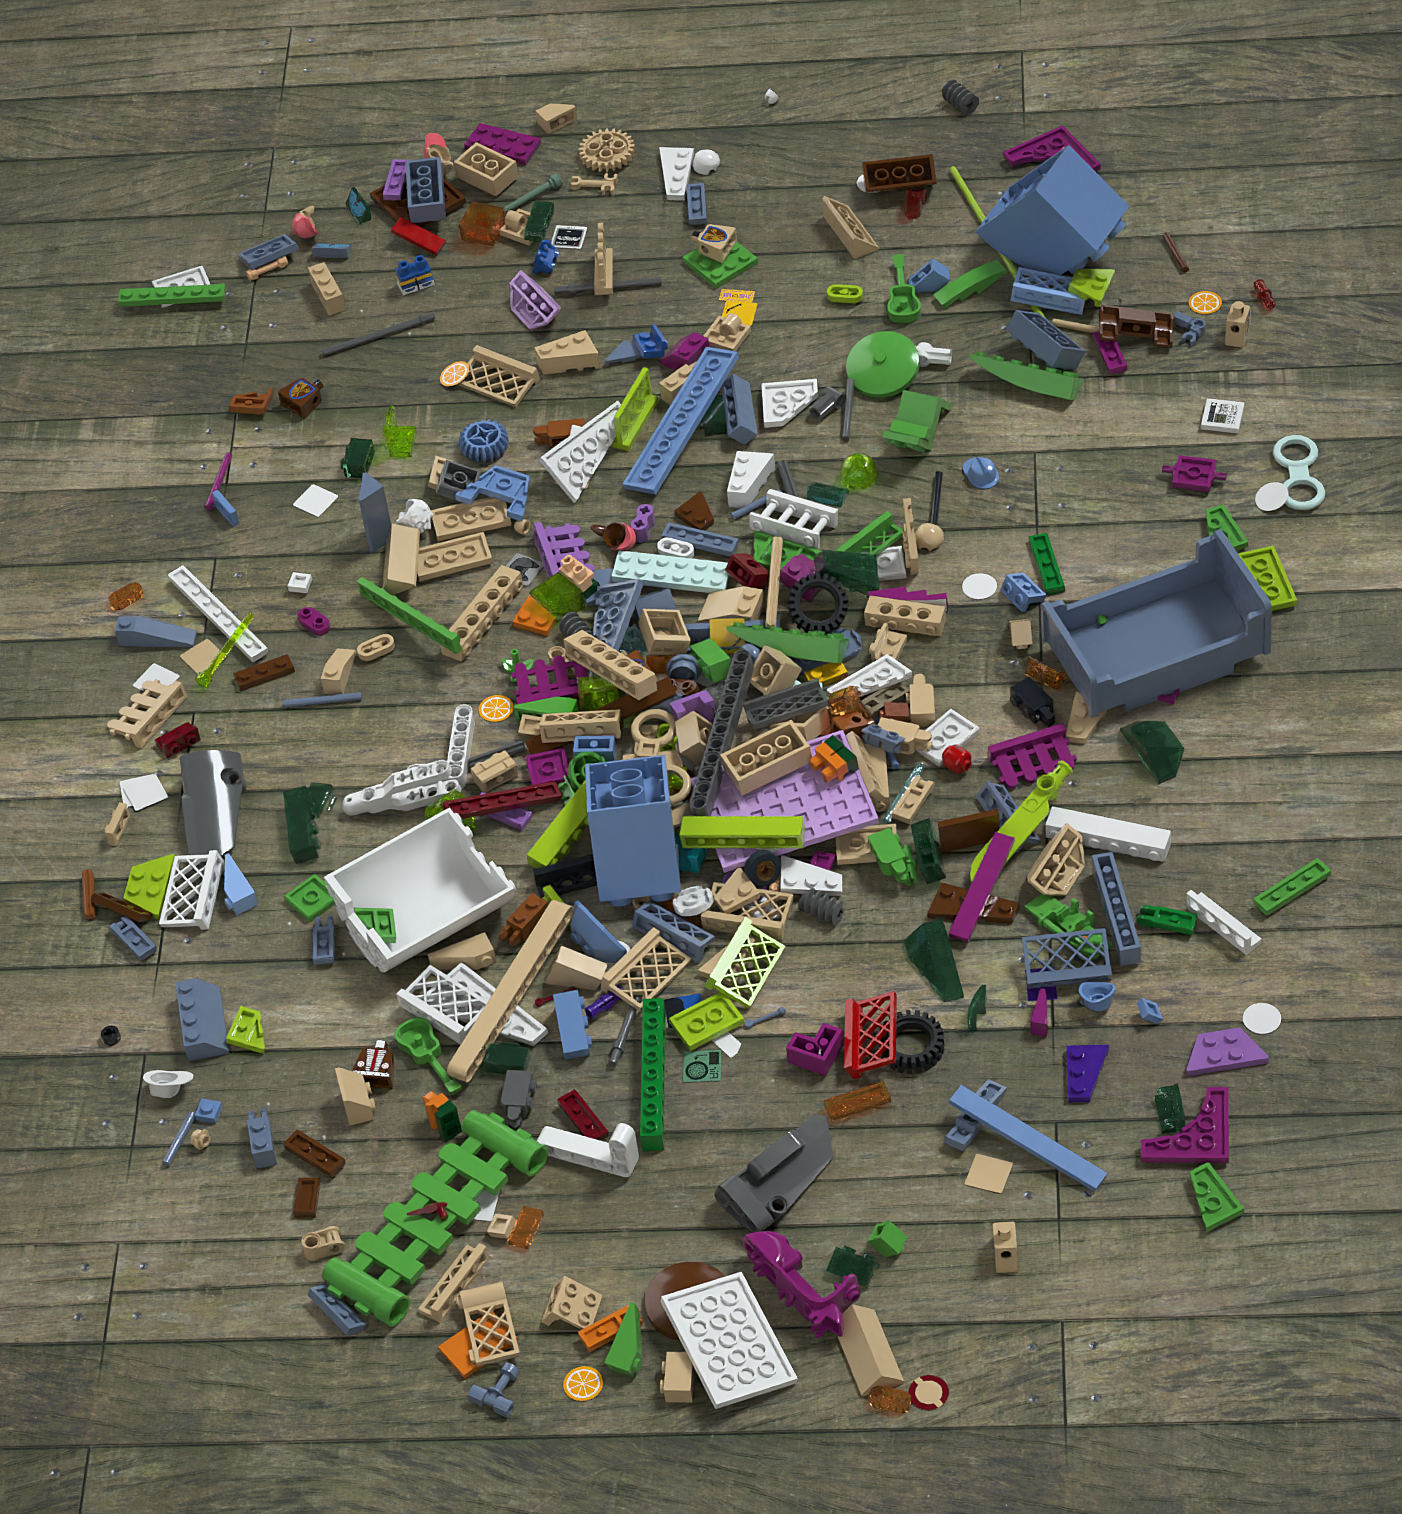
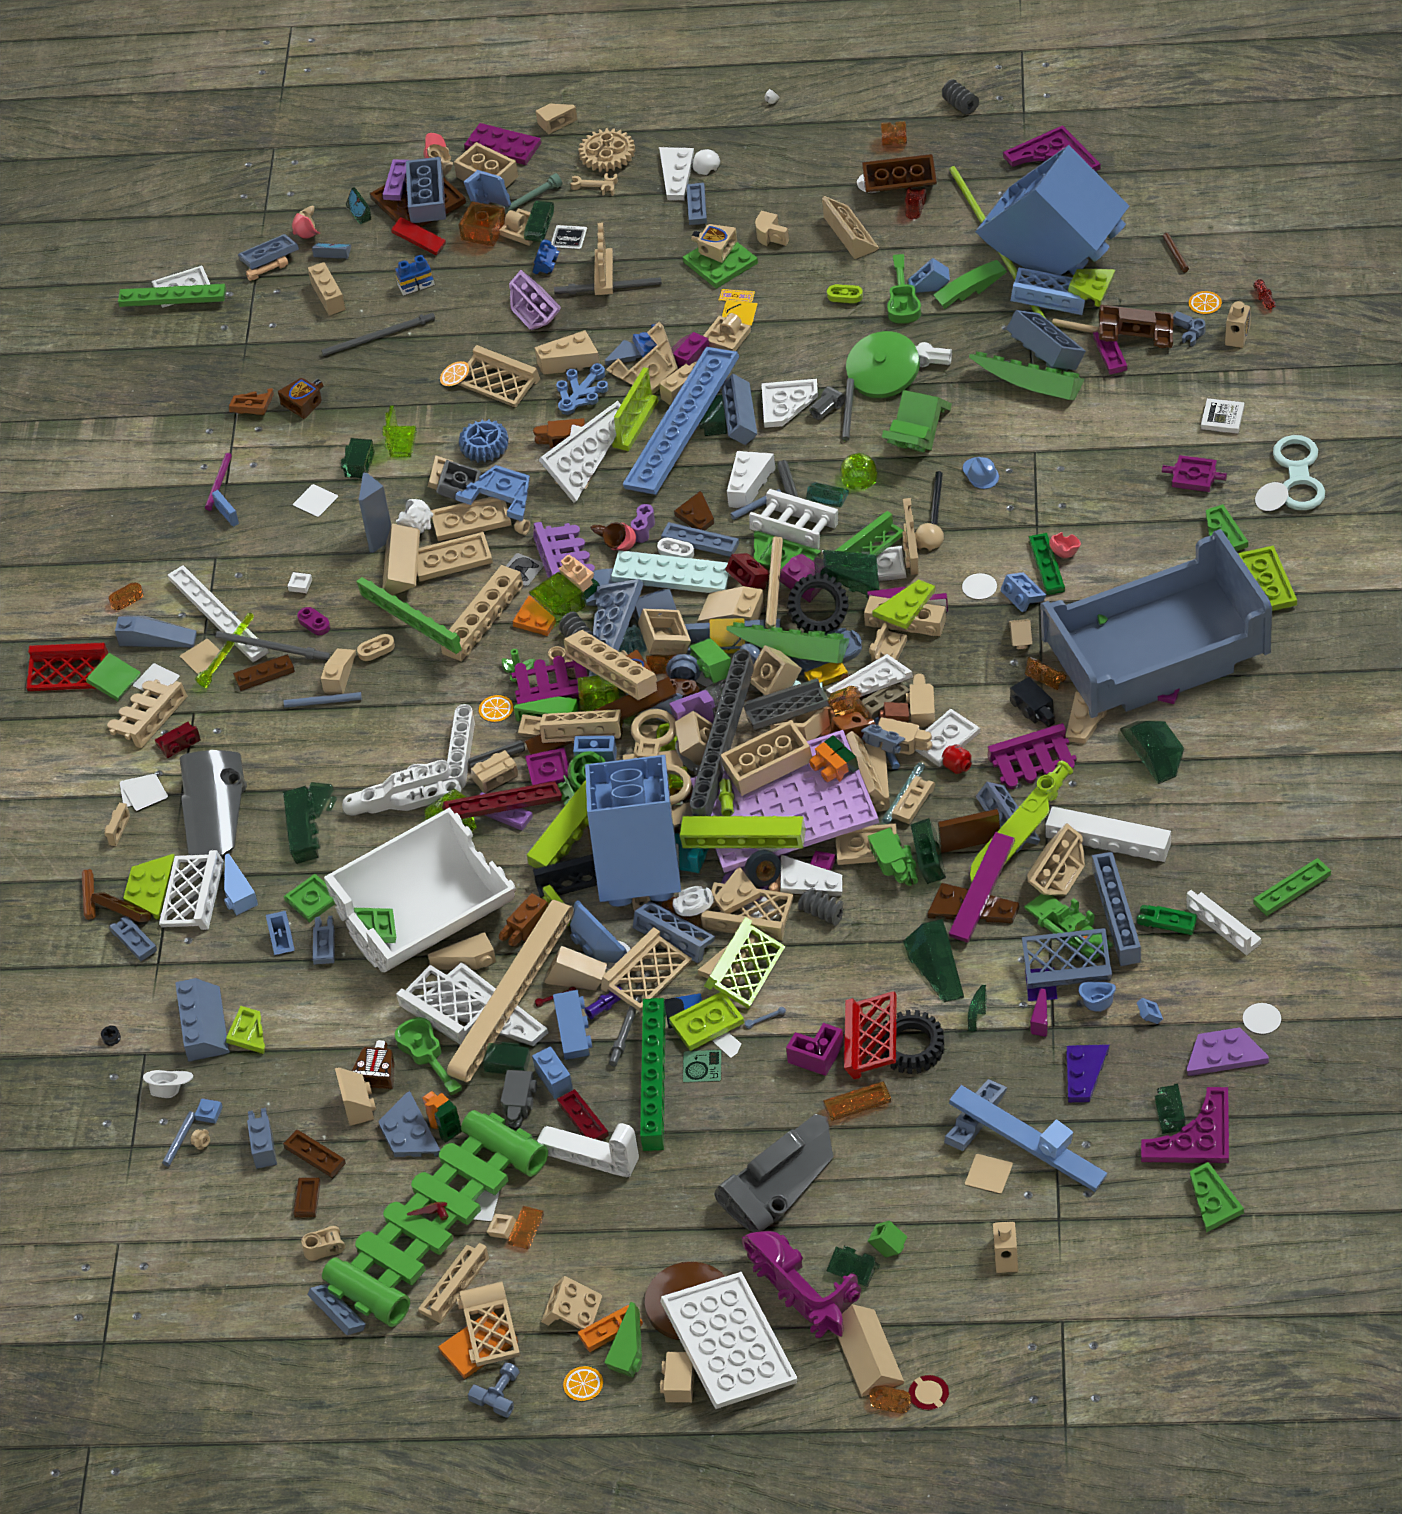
(67, 654): none -> red fence
(113, 677): none -> bright green tile
(280, 932): none -> medium blue slope
(309, 653): none -> dark grey bar
(407, 1130): none -> sand blue wing
(487, 188): none -> medium blue bracket
(552, 1072): none -> medium blue brick
(569, 404): none -> medium blue plant
(658, 361): none -> tan wing
(726, 797): none -> lime axle
(769, 230): none -> tan brick
(893, 133): none -> clear orange wheel
(905, 605): none -> lime wing
(1055, 1139): none -> light blue brick
(1064, 546): none -> coral hair

